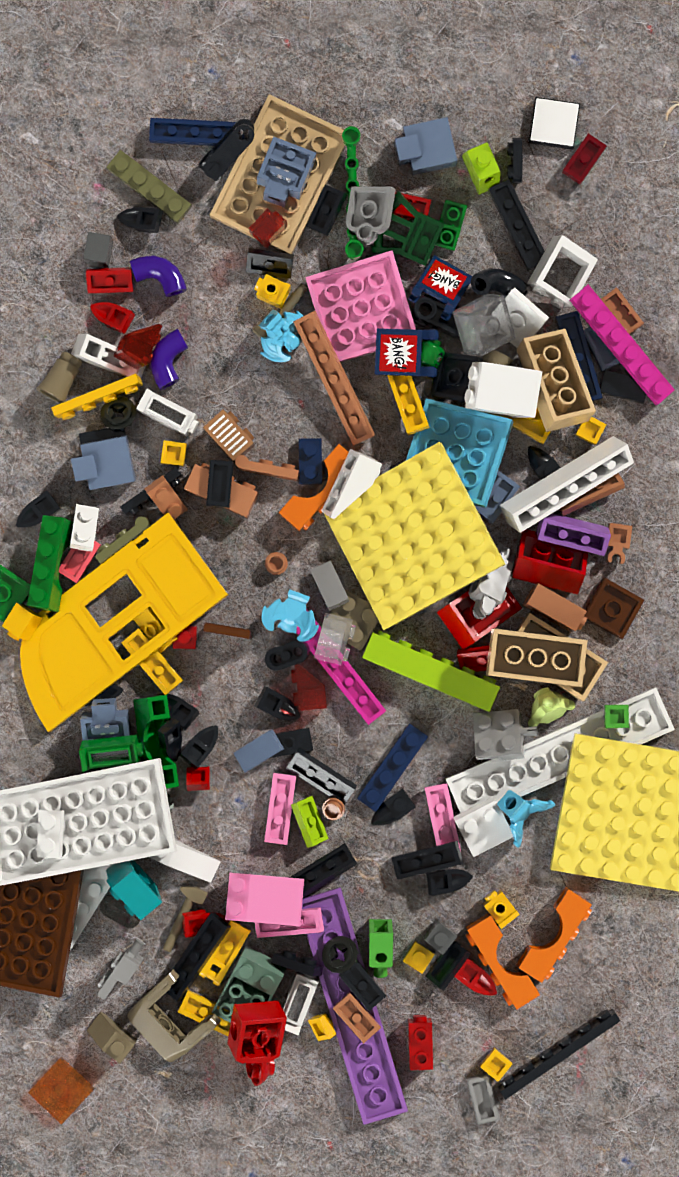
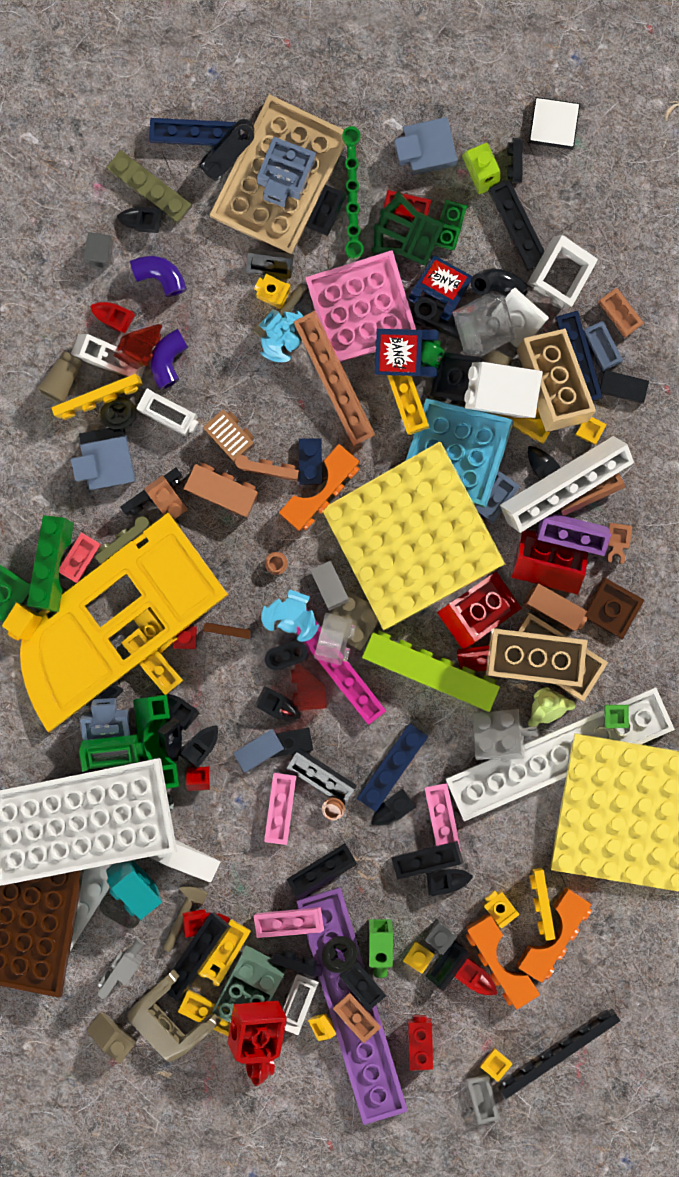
(34, 511): black plate -> none
(50, 833): white plate -> none
(61, 1090): clear orange plate -> none
(84, 528): white plate -> none
(109, 280): red plate -> none
(173, 453): yellow plate -> none
(219, 483): black tile -> none
(264, 899): bright pink slope -> none
(267, 227): clear red brick -> none
(309, 821): lime plate -> none
(352, 481): white slope -> none
(370, 212): light grey plate -> none
(483, 826): white plate -> none
(490, 589): hinge -> none
(519, 810): medium azure animal -> none
(542, 904): none -> yellow plate
(584, 159): dark red plate -> none
(621, 345): dark pink plate -> none

